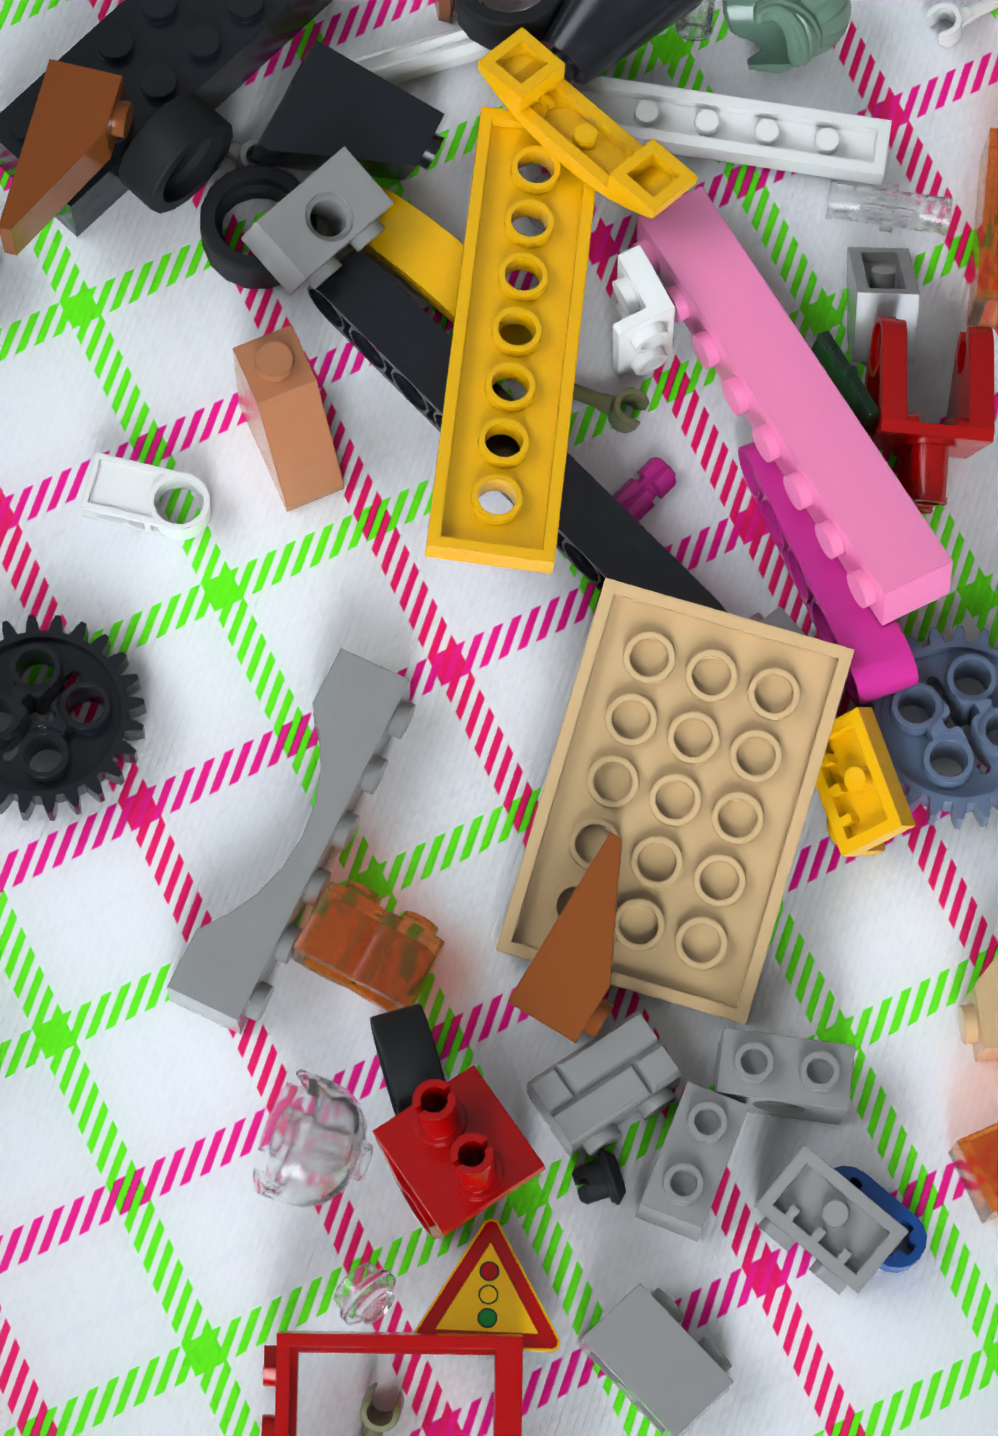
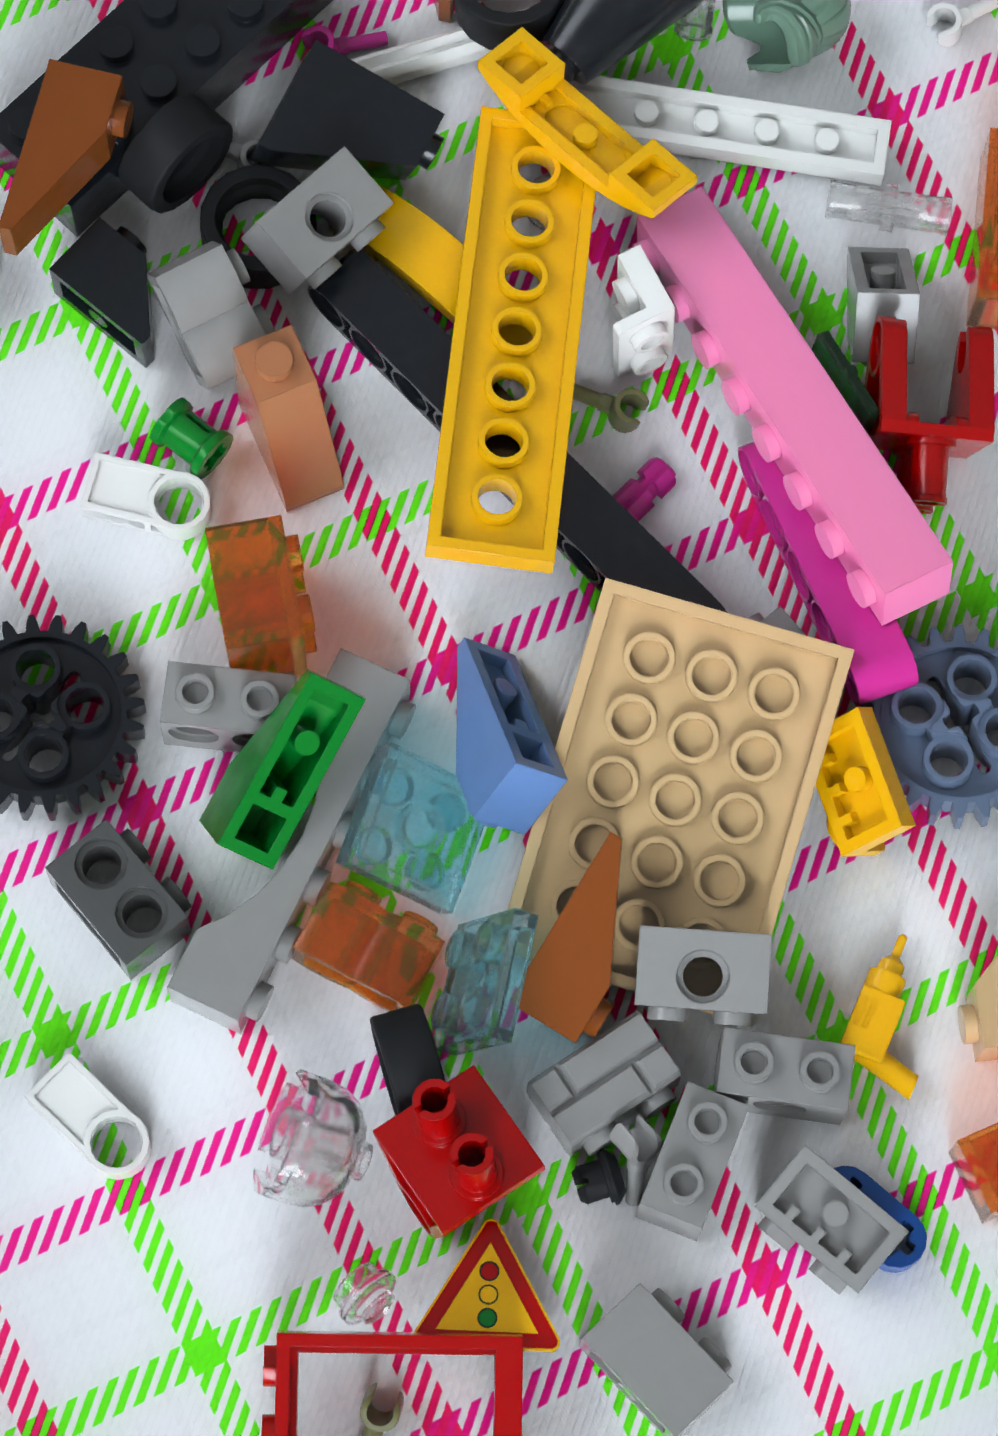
(79, 1108): none -> white piece
(109, 286): none -> black slope
(109, 905): none -> dark grey brick
(191, 438): none -> green bush
(209, 309): none -> light grey brick
(218, 704): none -> light grey brick
(256, 590): none -> clear orange brick
(281, 769): none -> green slope
(345, 44): none -> dark pink hand
(412, 830): none -> clear light blue plate
(483, 982): none -> clear light blue plate
(501, 741): none -> medium blue slope
(638, 1147): none -> light grey hand
(742, 962): none -> light grey brick
(876, 1019): none -> yellow piece

